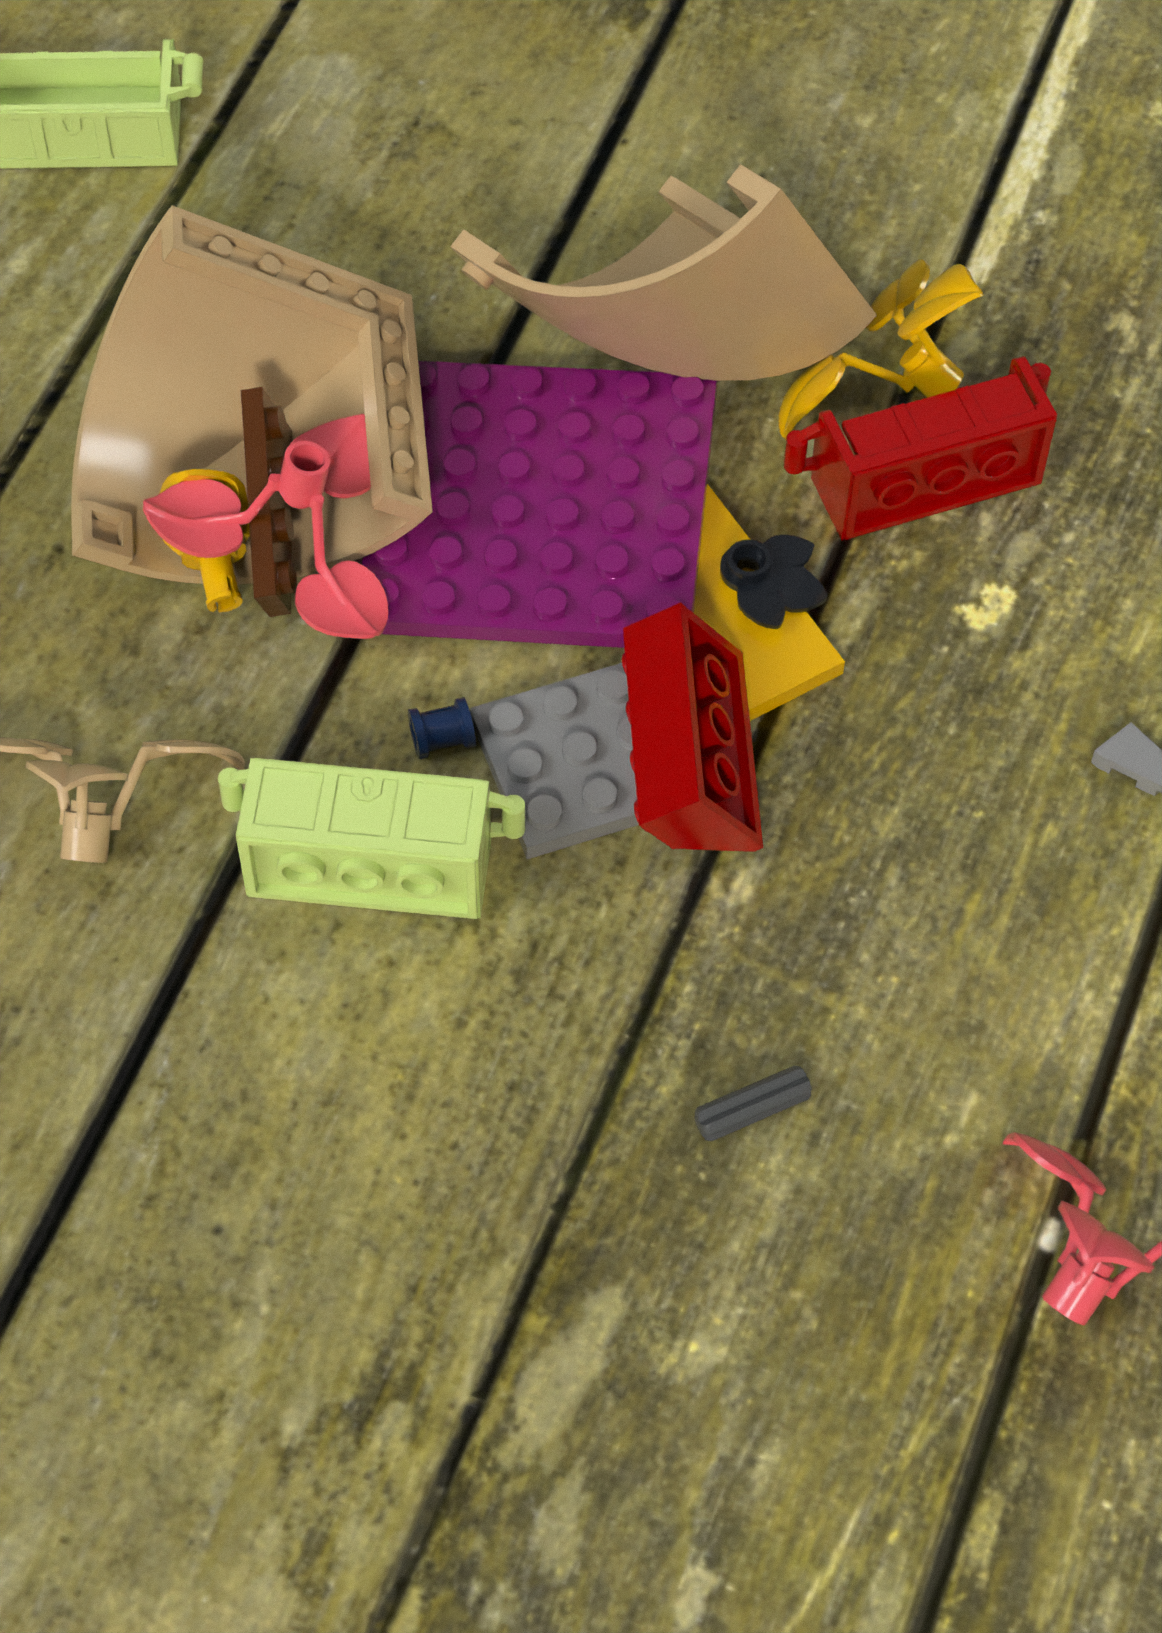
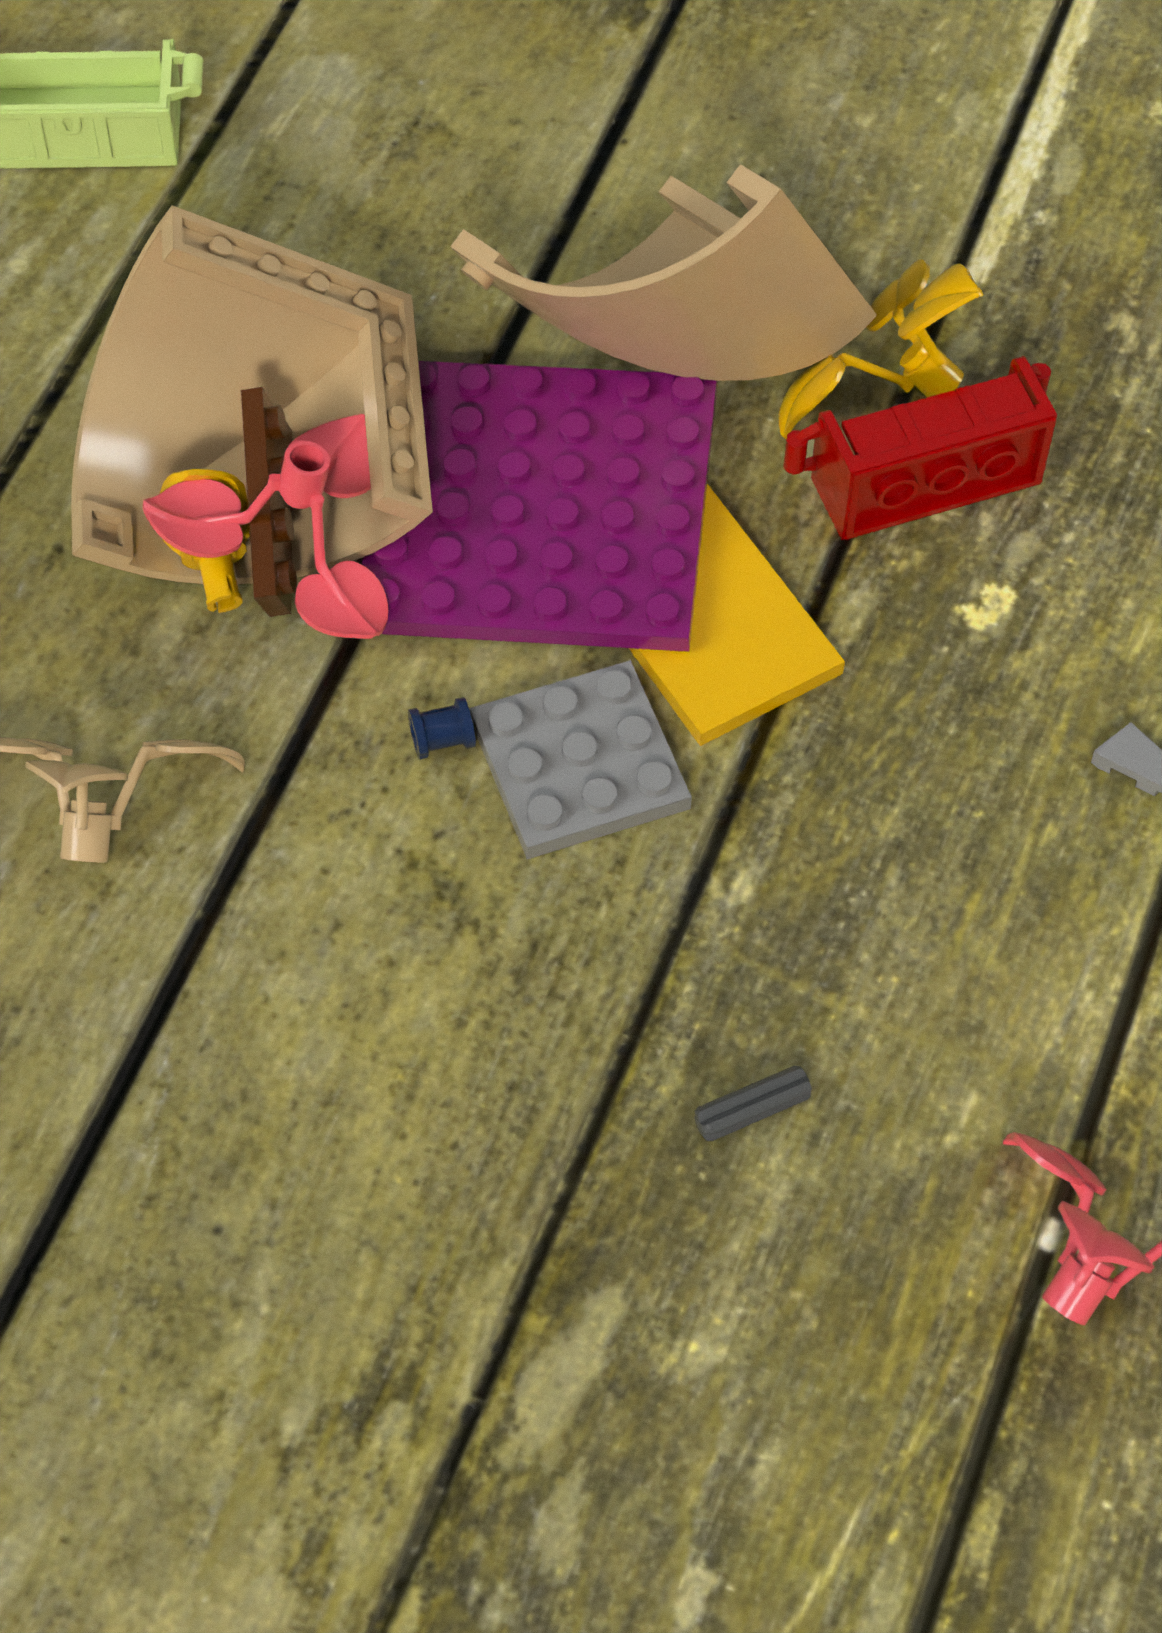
(366, 835): yellowish green container -> none
(690, 734): red slope -> none
(777, 581): black plate -> none

